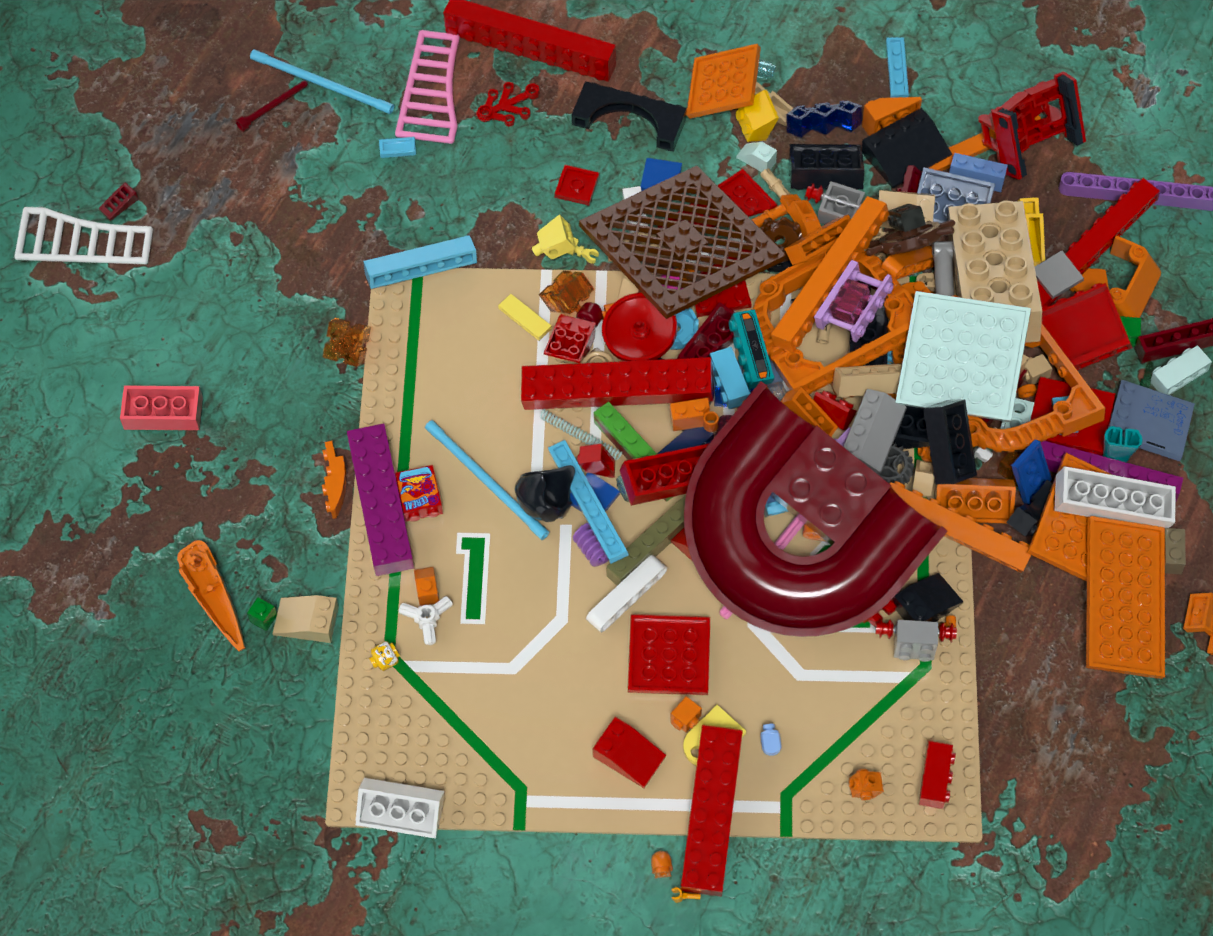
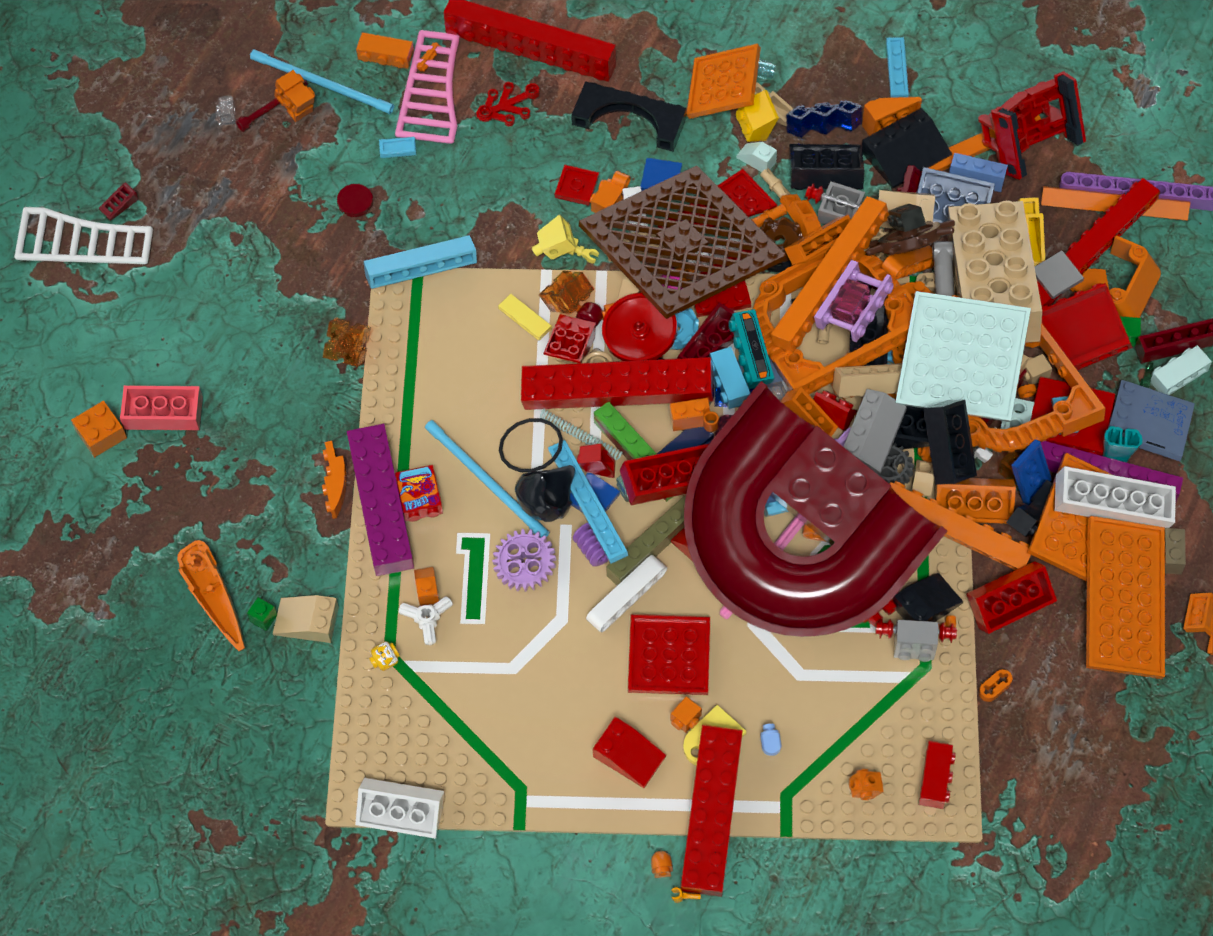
(98, 428): none -> orange brick
(225, 111): none -> clear brick
(294, 95): none -> orange brick
(354, 200): none -> dark red tile
(385, 50): none -> orange brick
(429, 55): none -> orange axle
(523, 422): none -> black piece
(524, 576): none -> lavender gear
(609, 191): none -> orange hinge
(998, 688): none -> orange beam
(1011, 597): none -> red brick
(1102, 201): none -> orange tile

